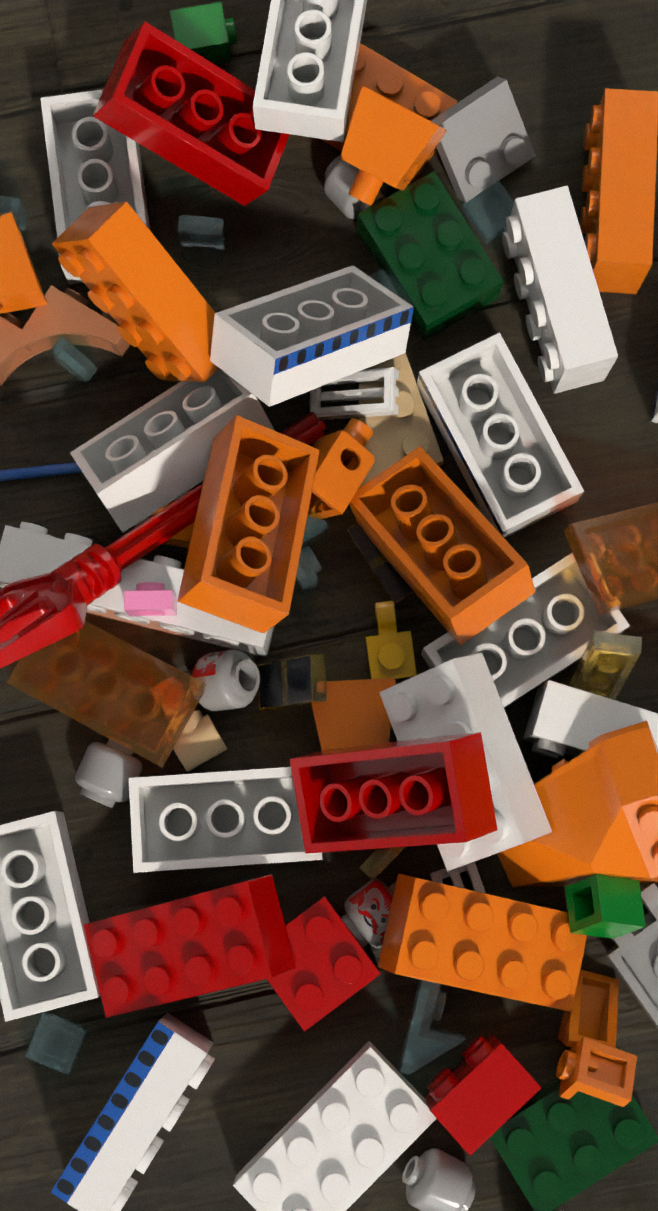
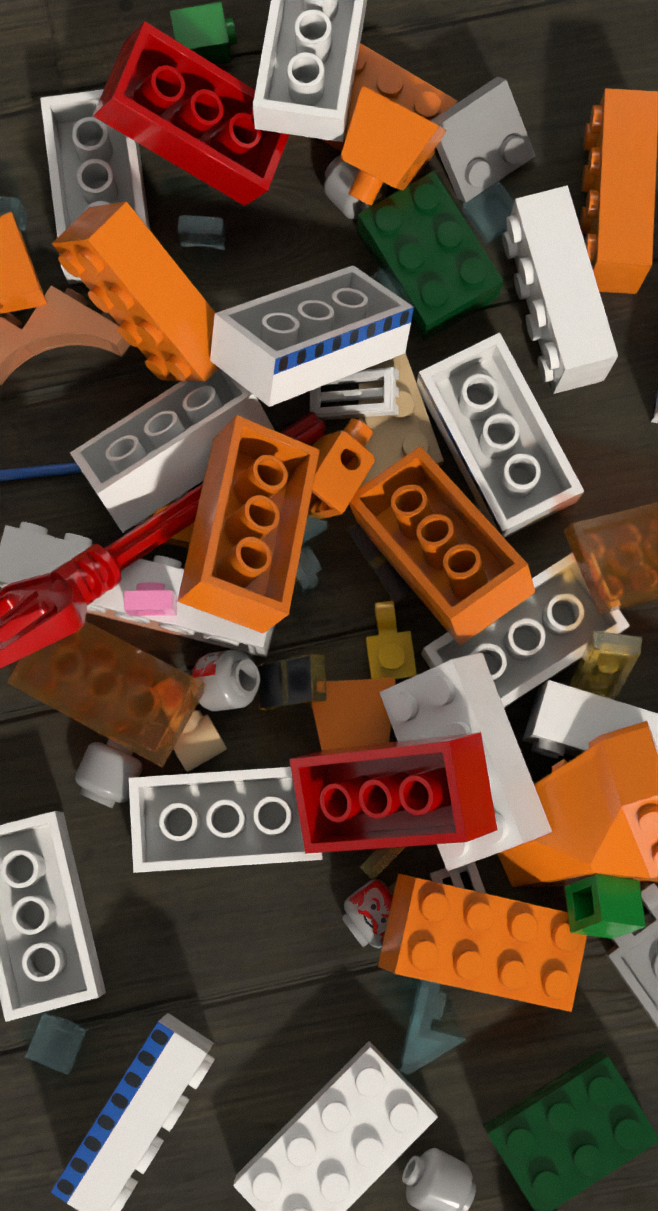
(73, 360): clear light blue tile -> none
(190, 946): red brick -> none
(327, 964): red brick -> none
(480, 1092): red brick -> none
(592, 1012): orange slope -> none
(597, 1072): orange bracket -> none

